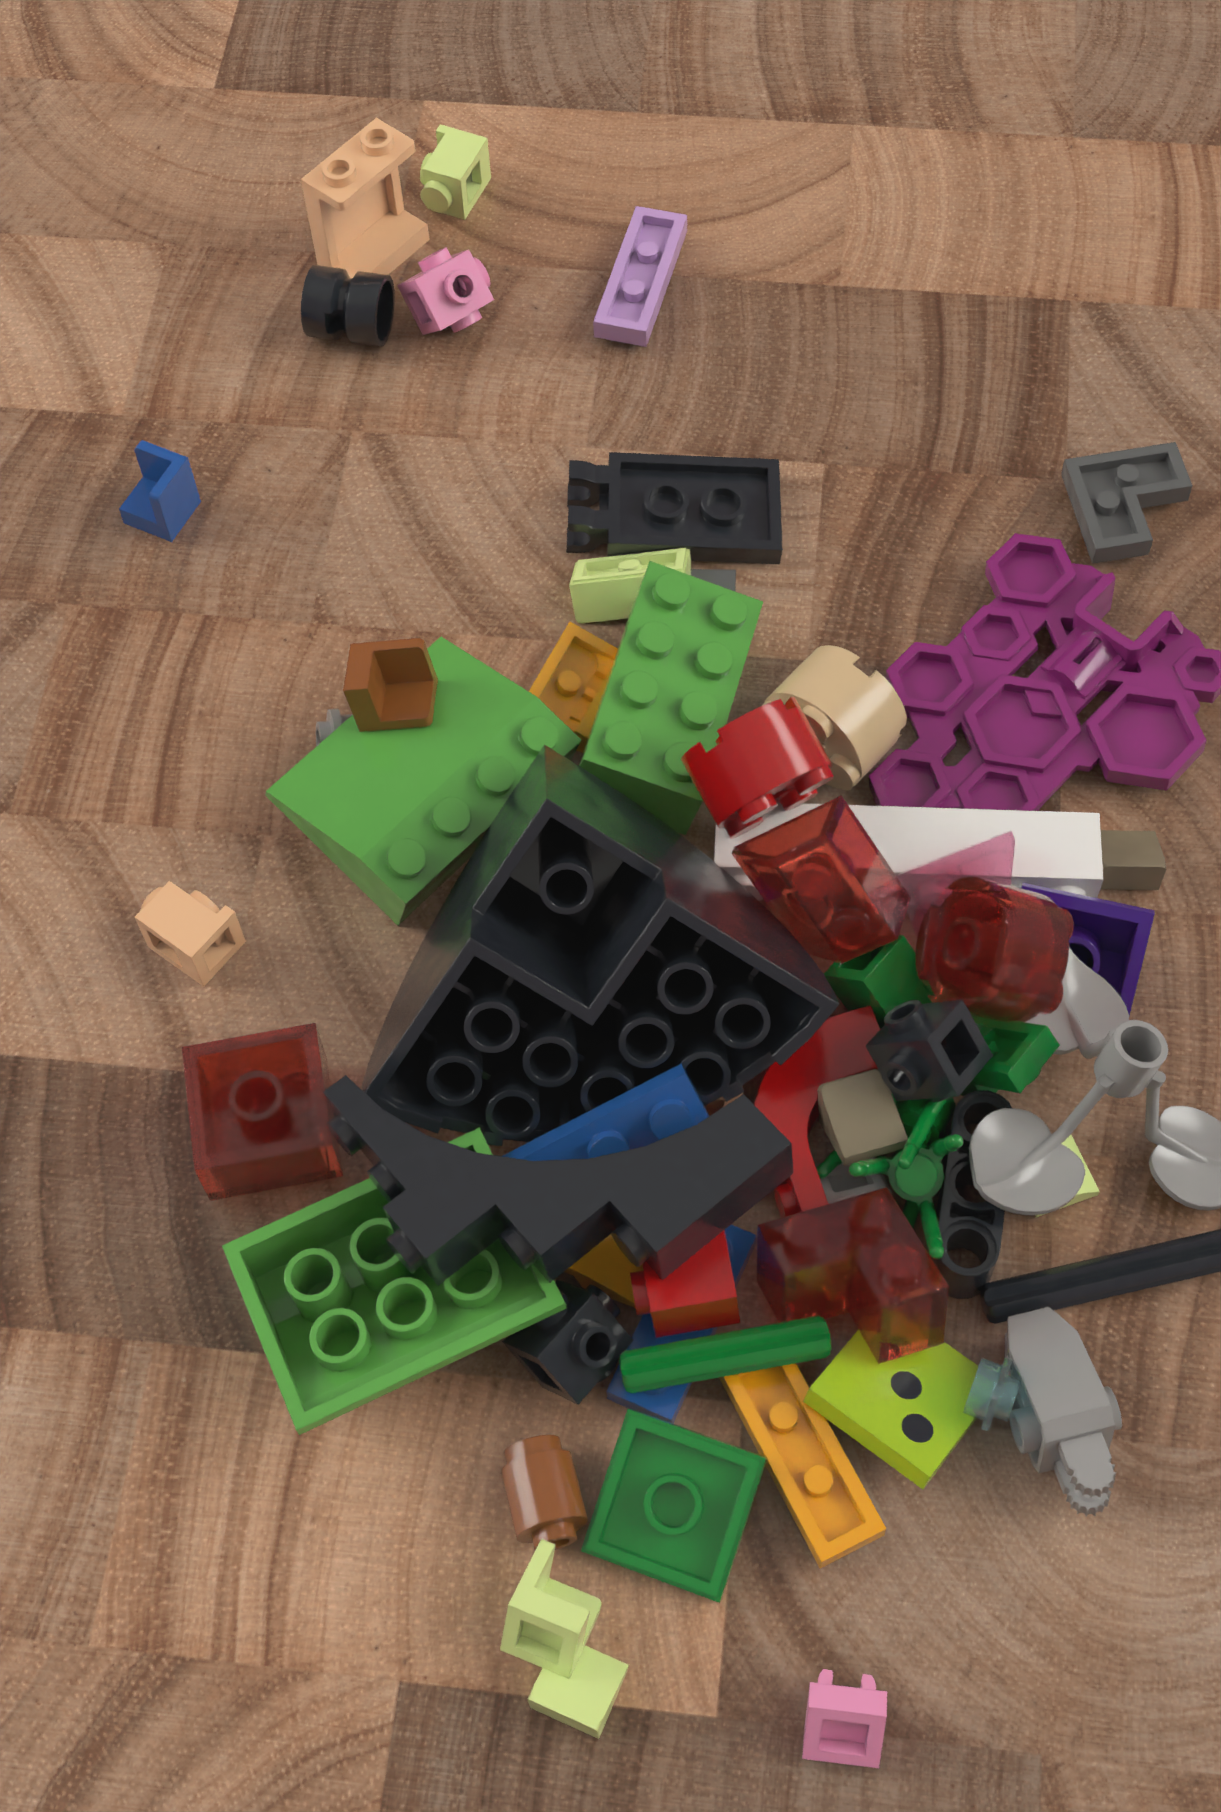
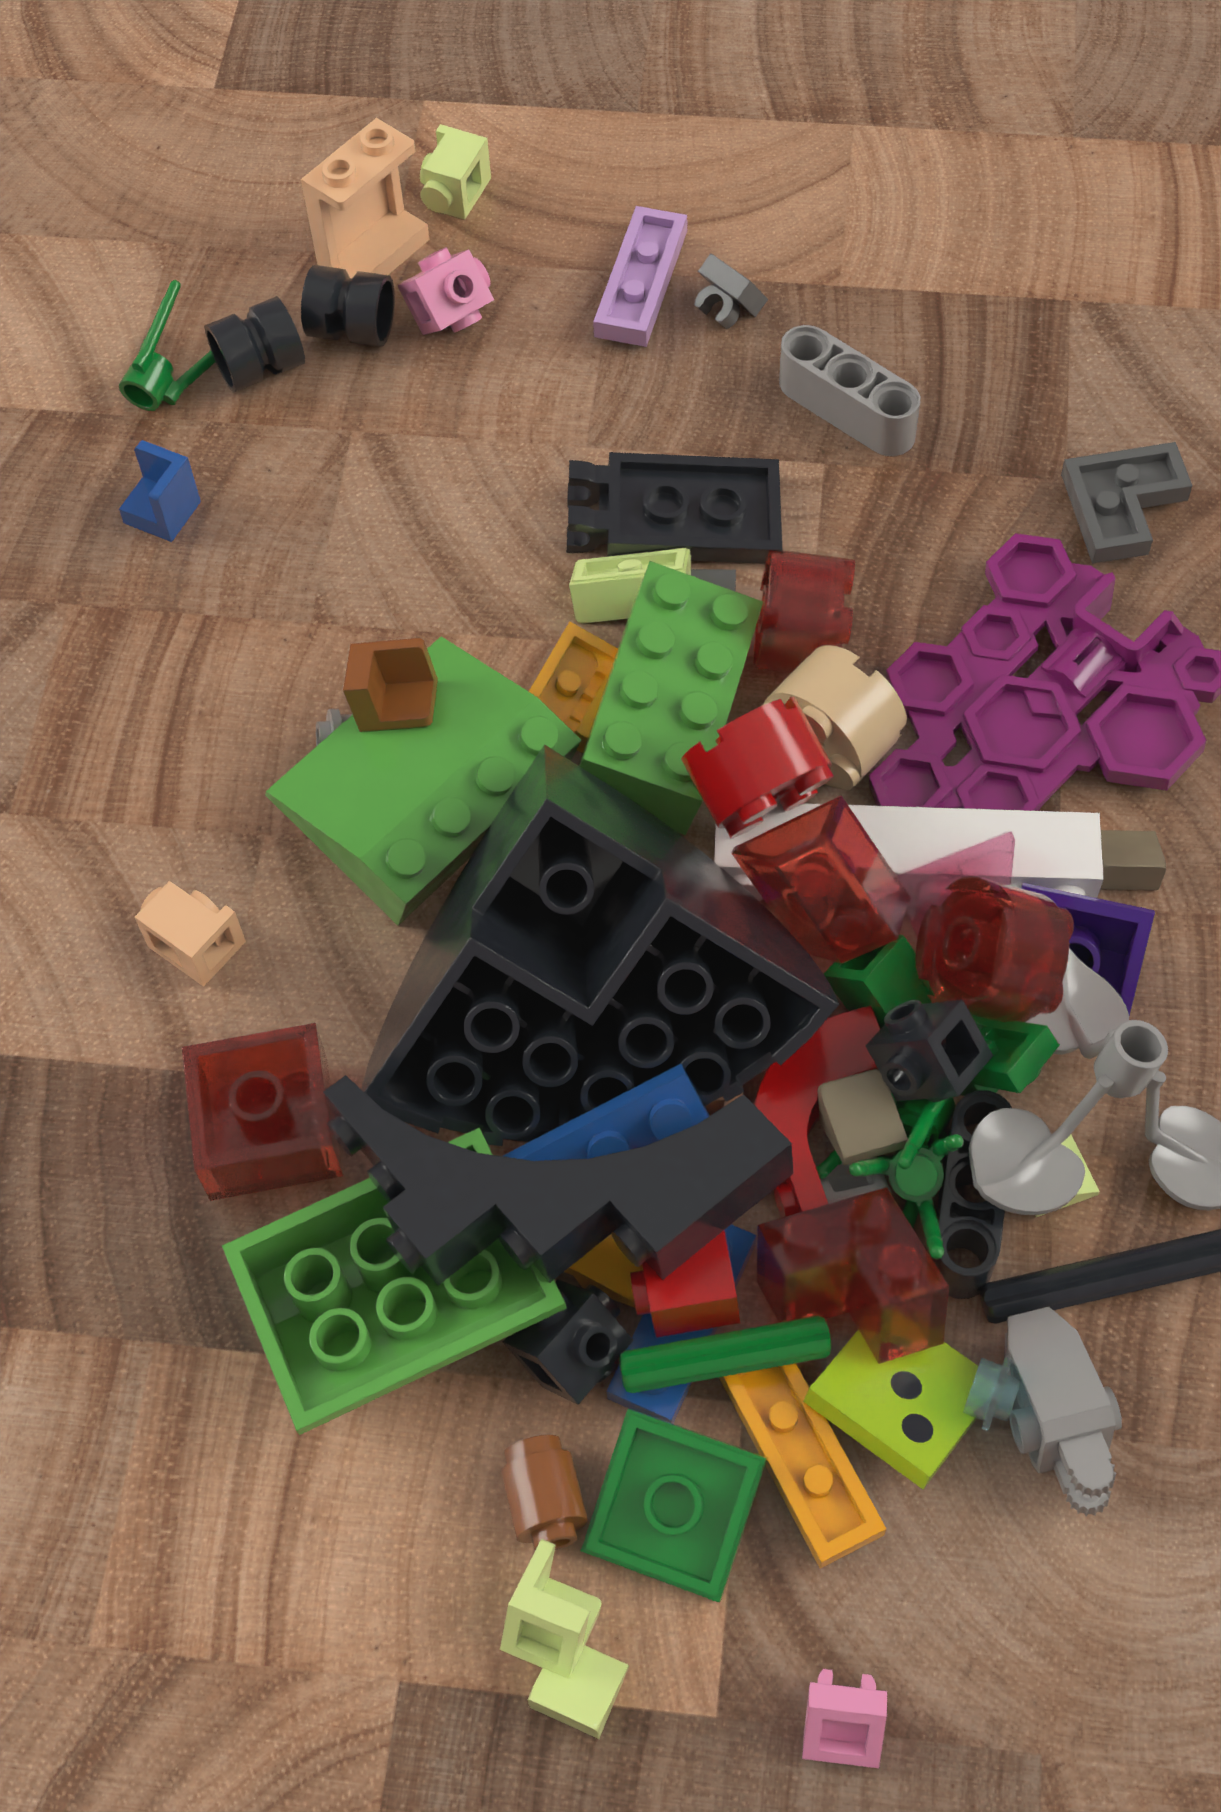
(150, 374): none -> green plant
(255, 344): none -> black wheel
(729, 287): none -> tile
(801, 608): none -> clear red brick
(849, 390): none -> light grey beam

